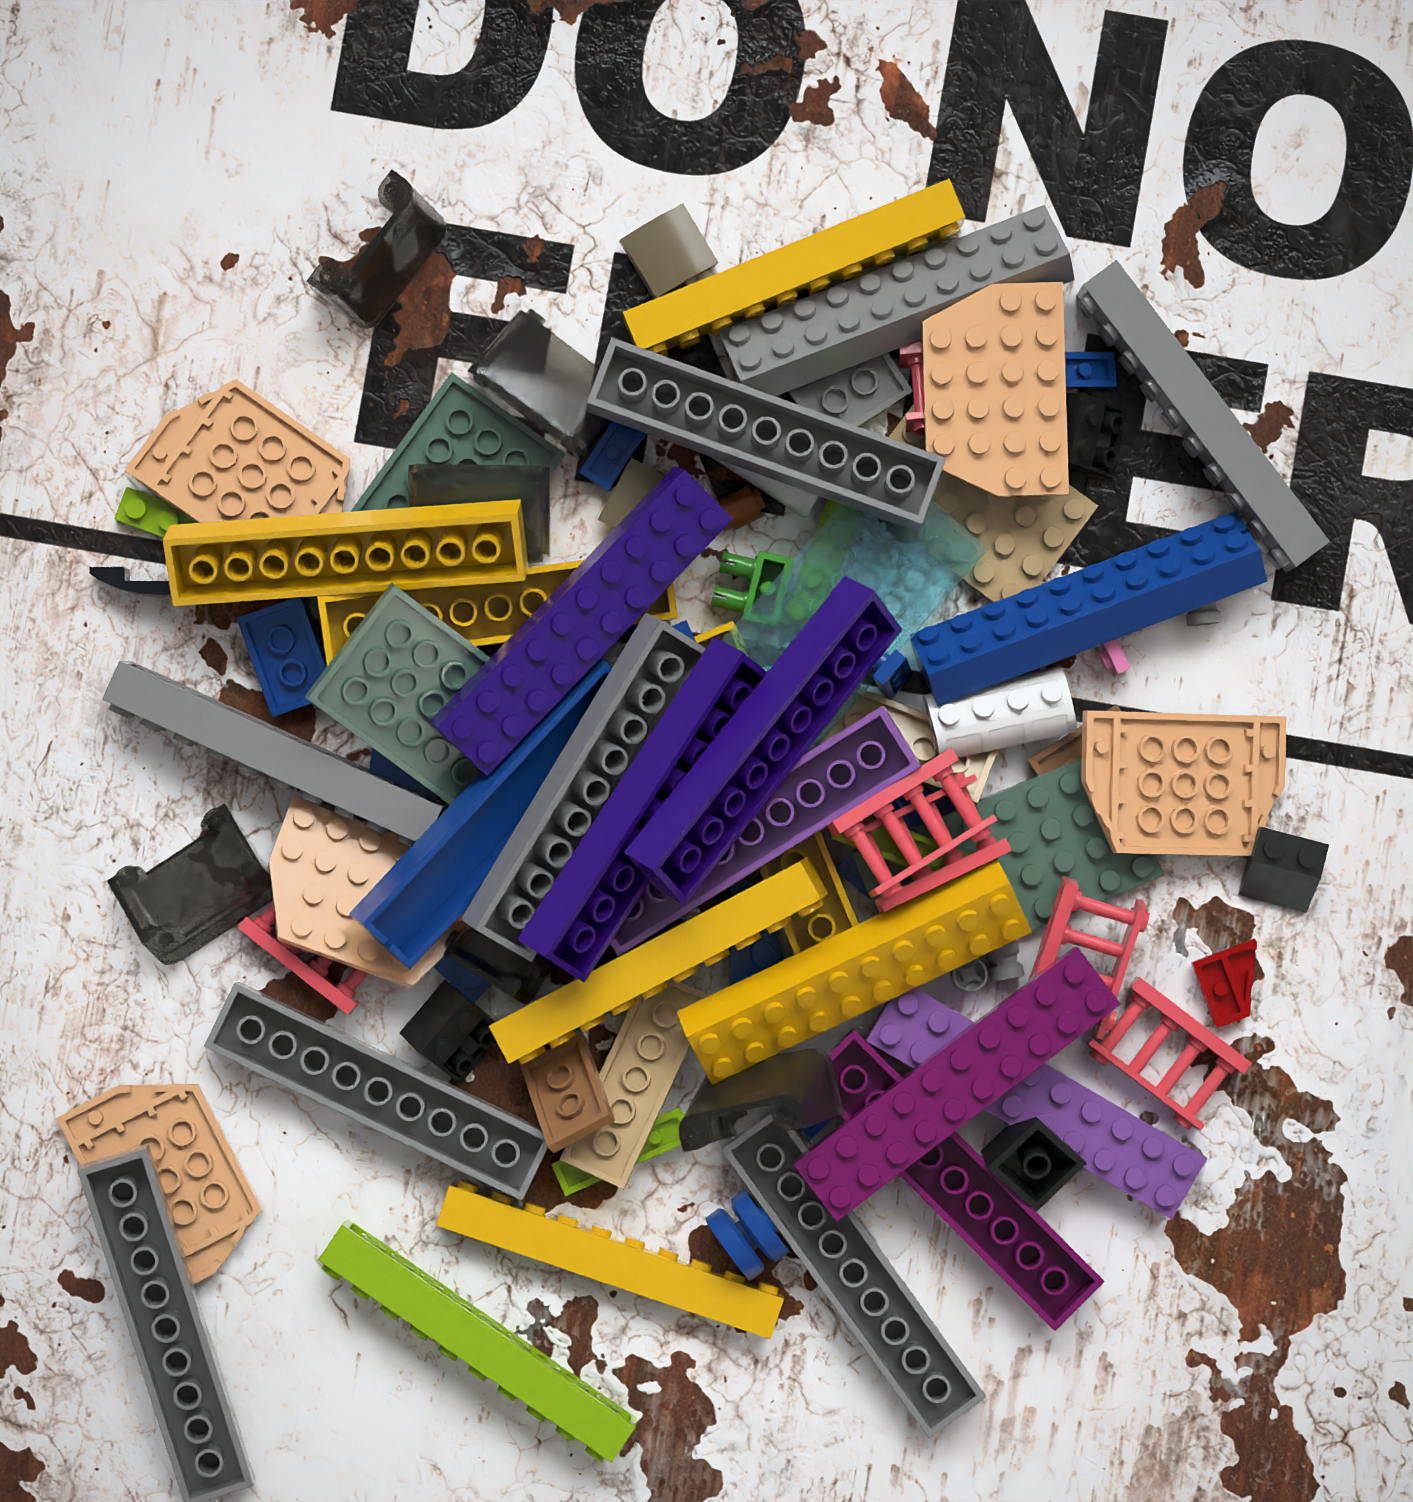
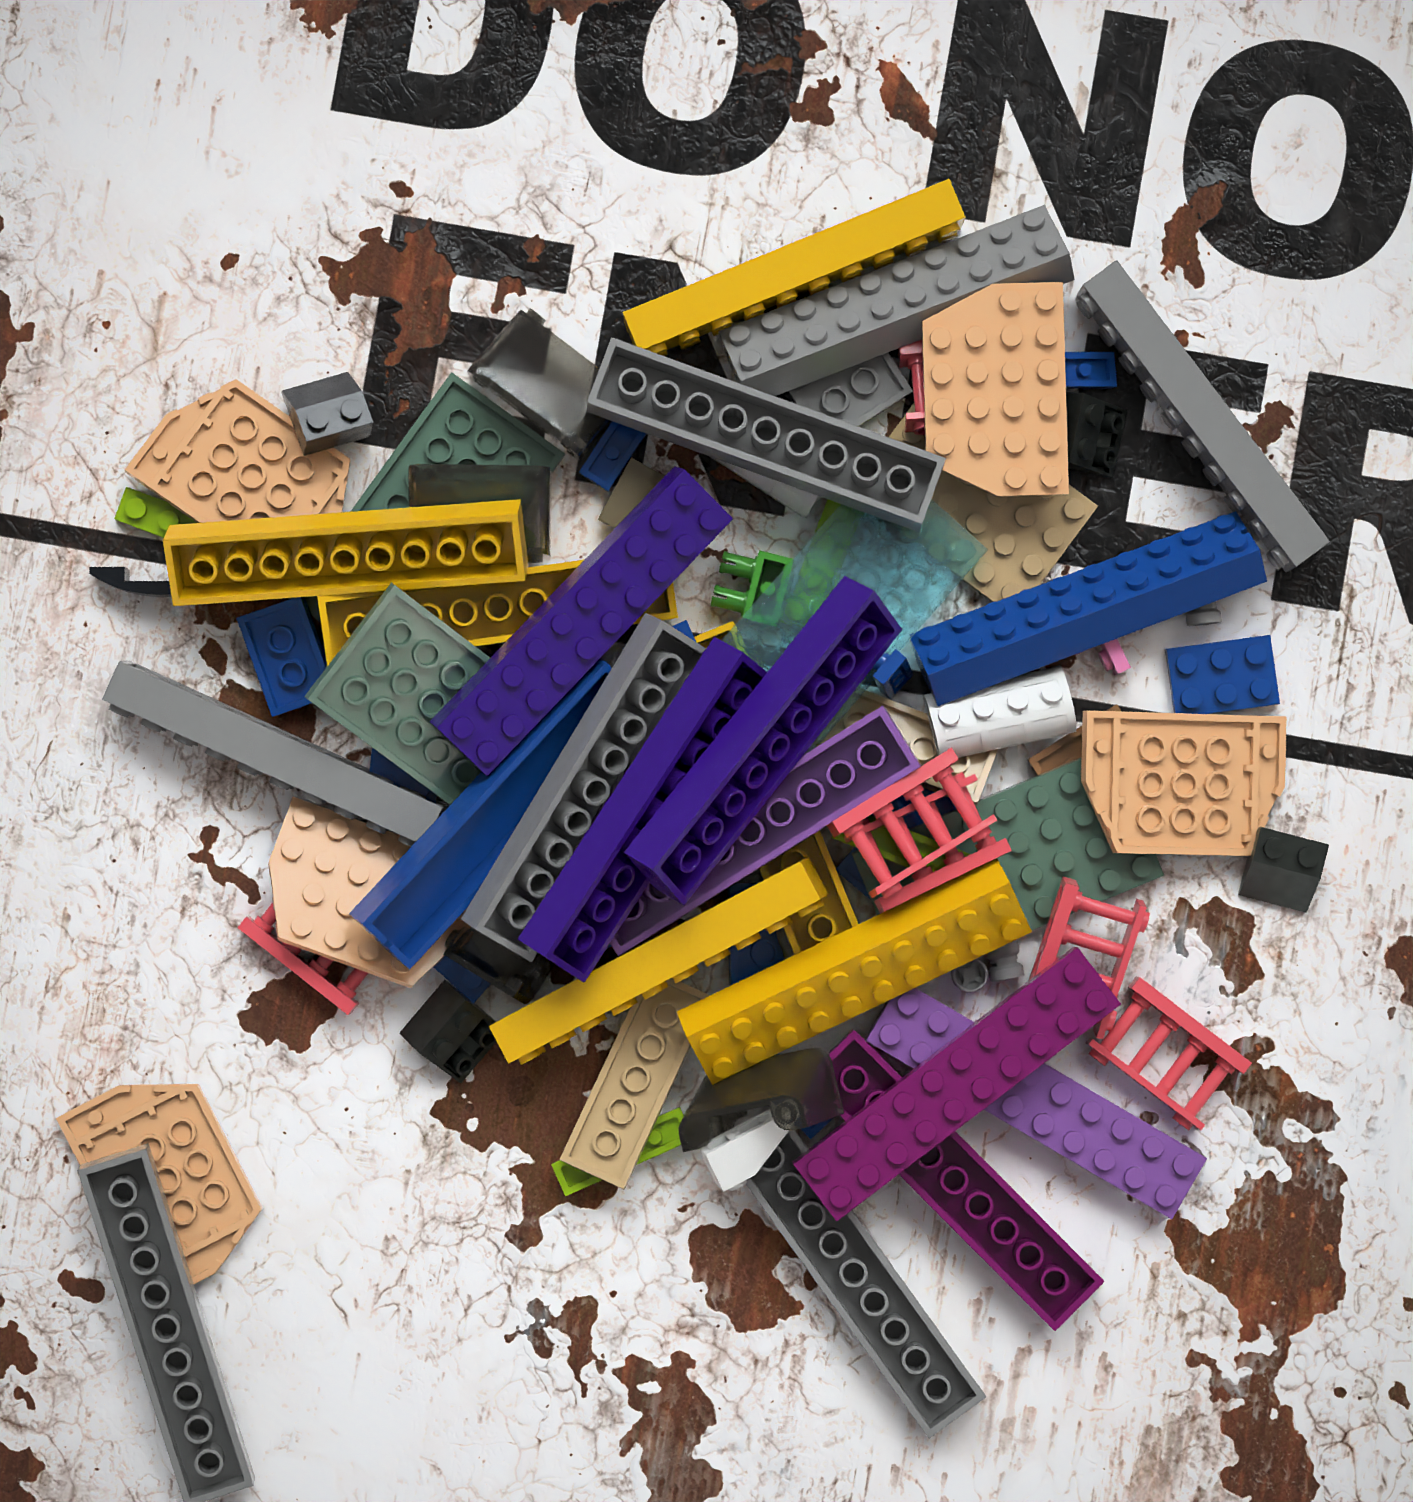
(195, 890): clear smoke windscreen -> none
(328, 413): none -> black slope
(378, 1090): light grey brick -> none
(388, 262): clear smoke windscreen -> none
(477, 1340): lime brick -> none
(567, 1093): medium nougat plate -> none
(611, 1260): yellow brick -> none
(668, 251): dark tan slope -> none
(742, 1151): none -> white slope
(743, 507): dark orange brick -> none
(746, 1235): blue wheel -> none
(1032, 1161): pearl dark grey slope -> none
(1222, 676): none -> blue plate
(1227, 982): red wing -> none

